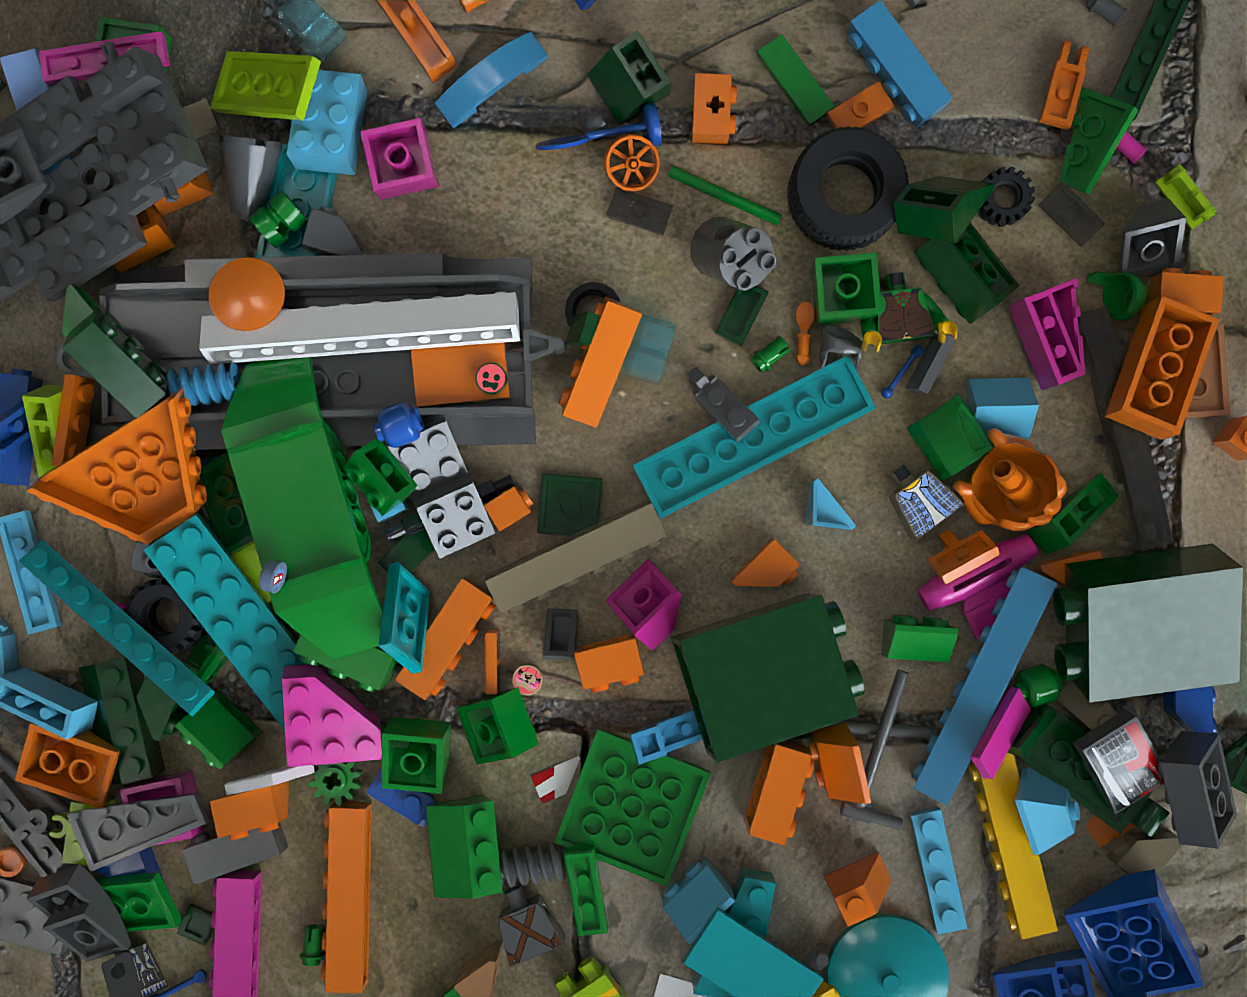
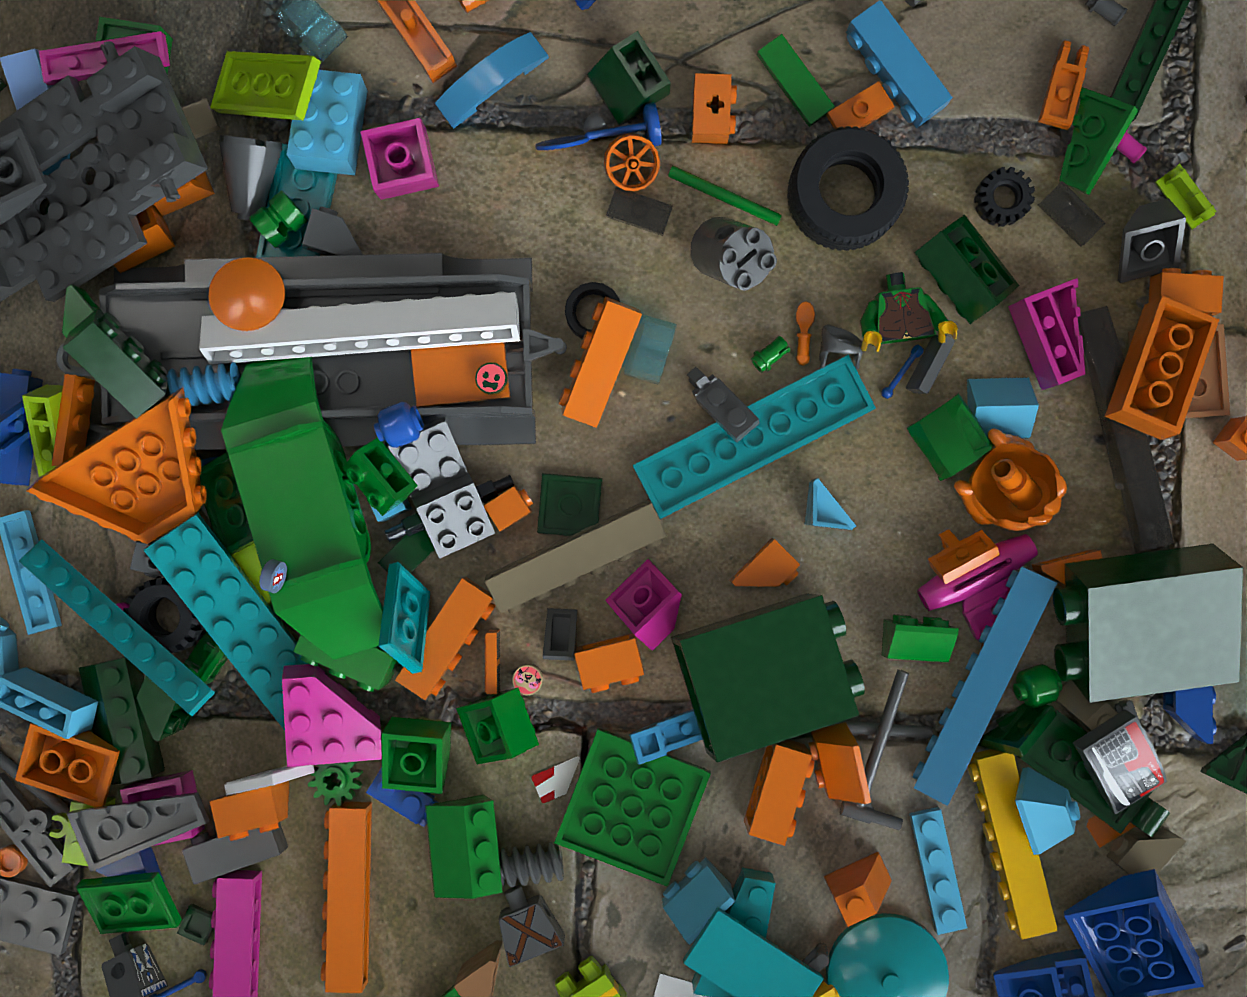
(80, 913): dark grey slope -> none
(219, 731): green slope -> none
(312, 945): green pin -> none
(582, 329): dark green tile -> none
(586, 890): green tile -> none
(741, 314): dark green tile -> none
(846, 288): green slope -> none
(921, 501): torso -> none
(939, 207): dark green slope -> none
(1000, 733): dark pink tile -> none
(1075, 515): green slope -> none
(1122, 293): green hat -> none
(1198, 789): dark grey brick -> none

